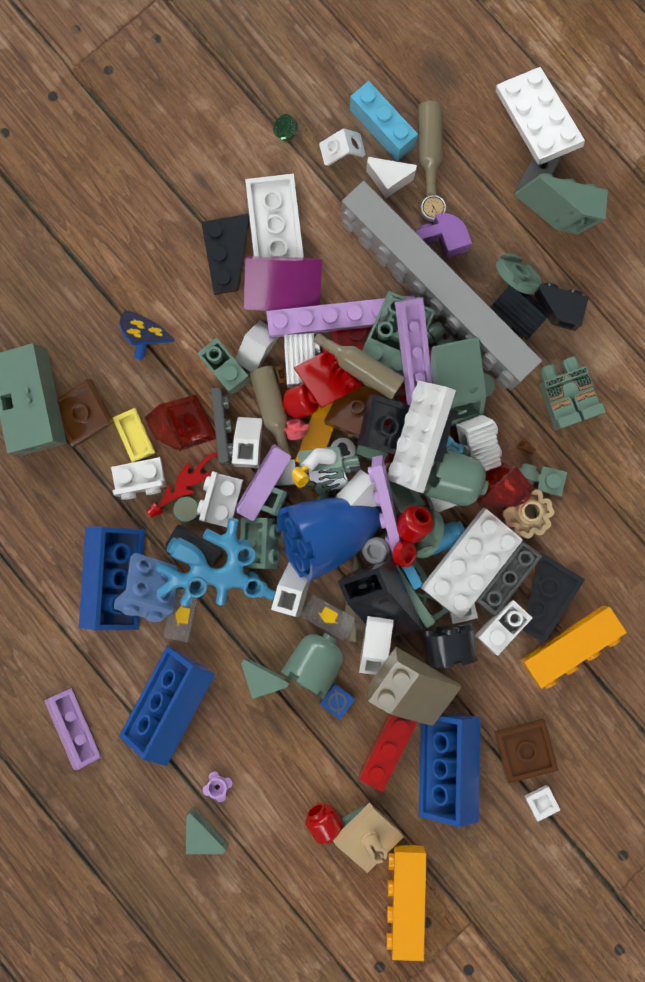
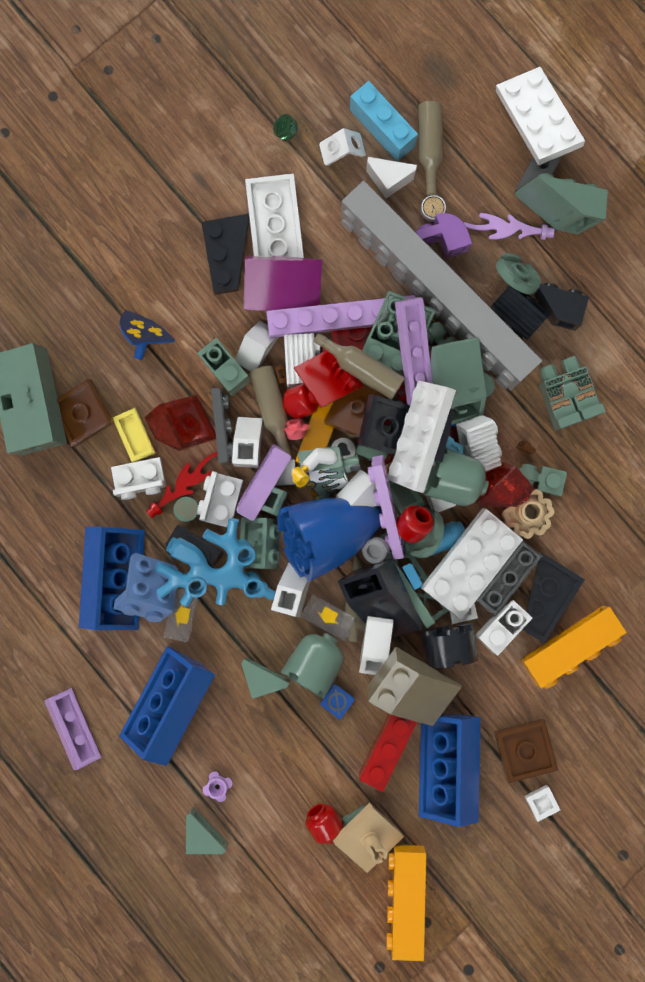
(404, 554): red tile -> none
(507, 229): none -> lavender piece

